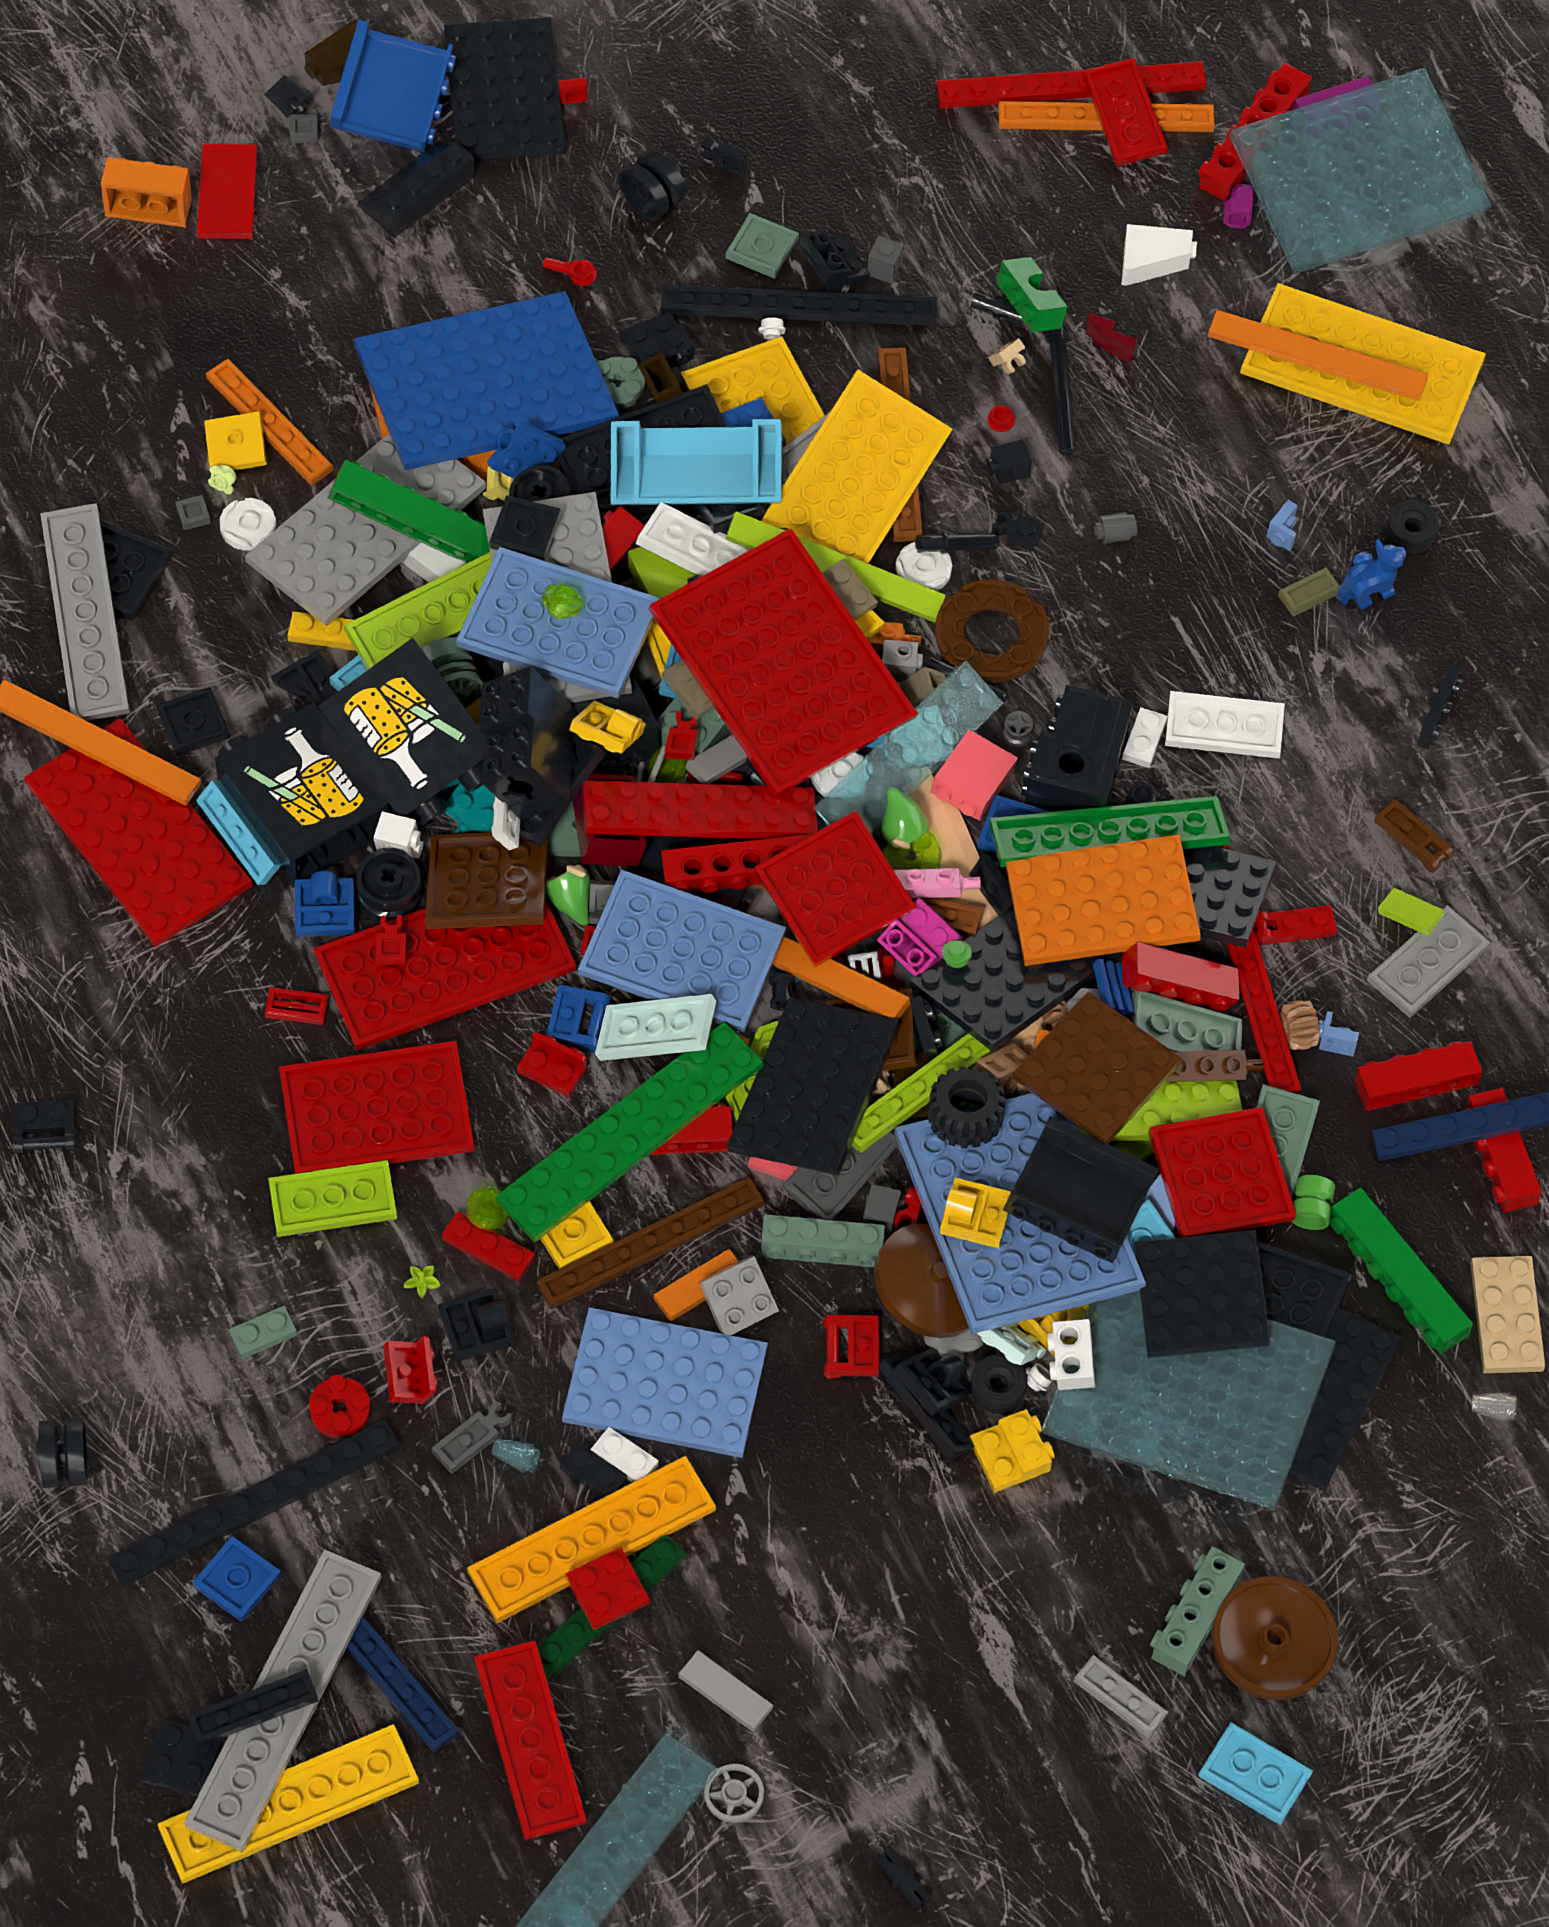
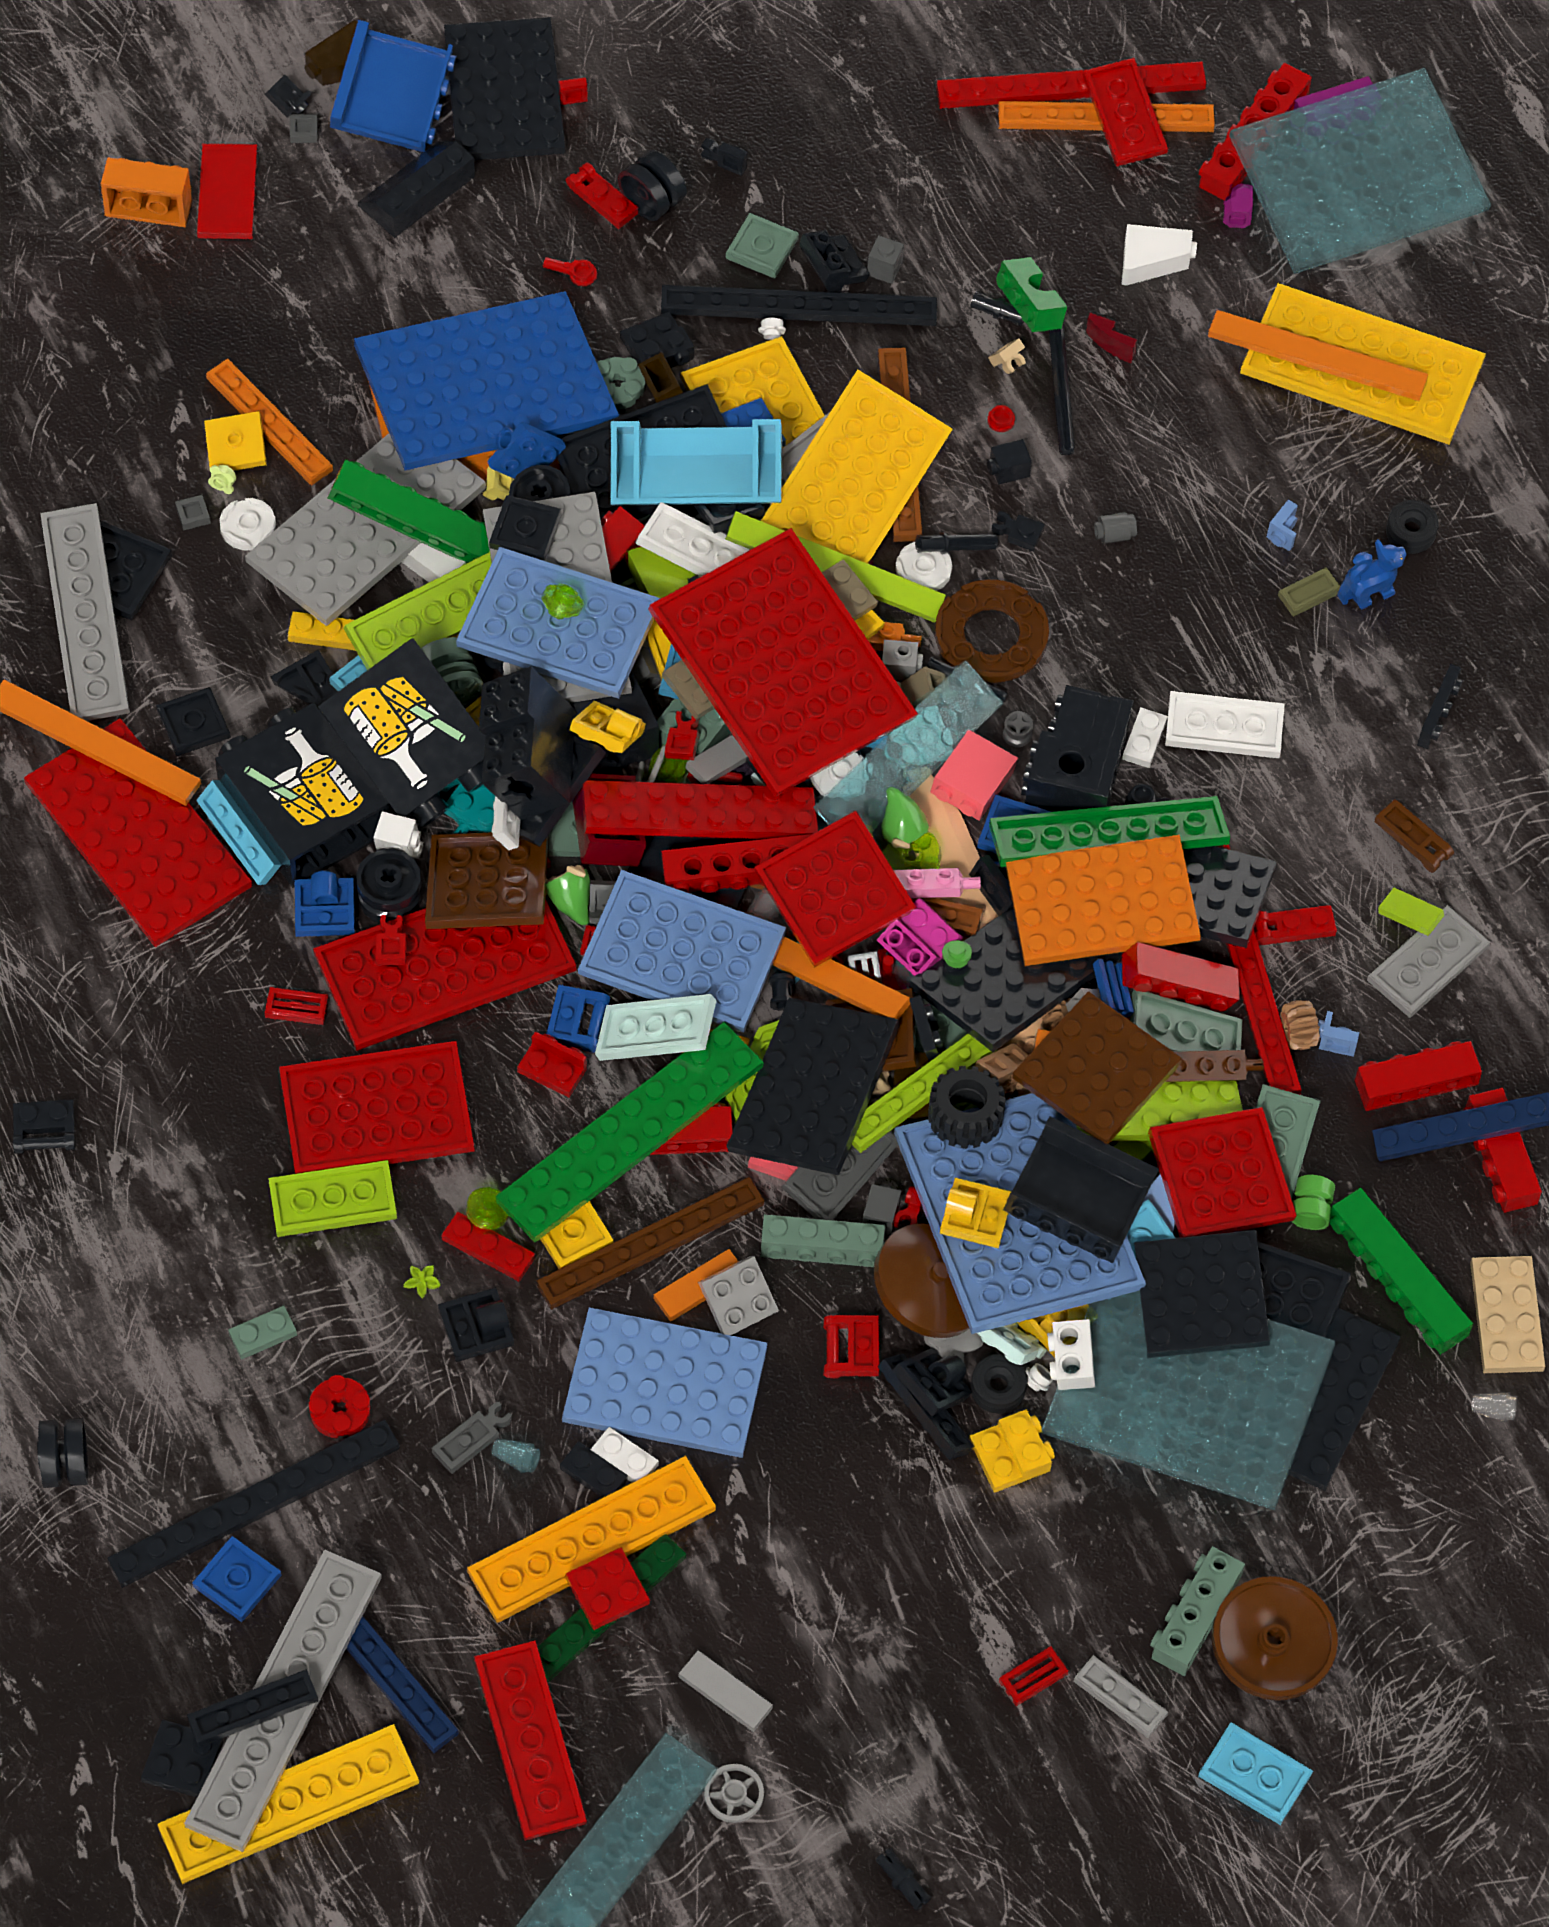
(410, 1371): red bracket -> none
(602, 196): none -> red plate
(1012, 1690): none -> red tile

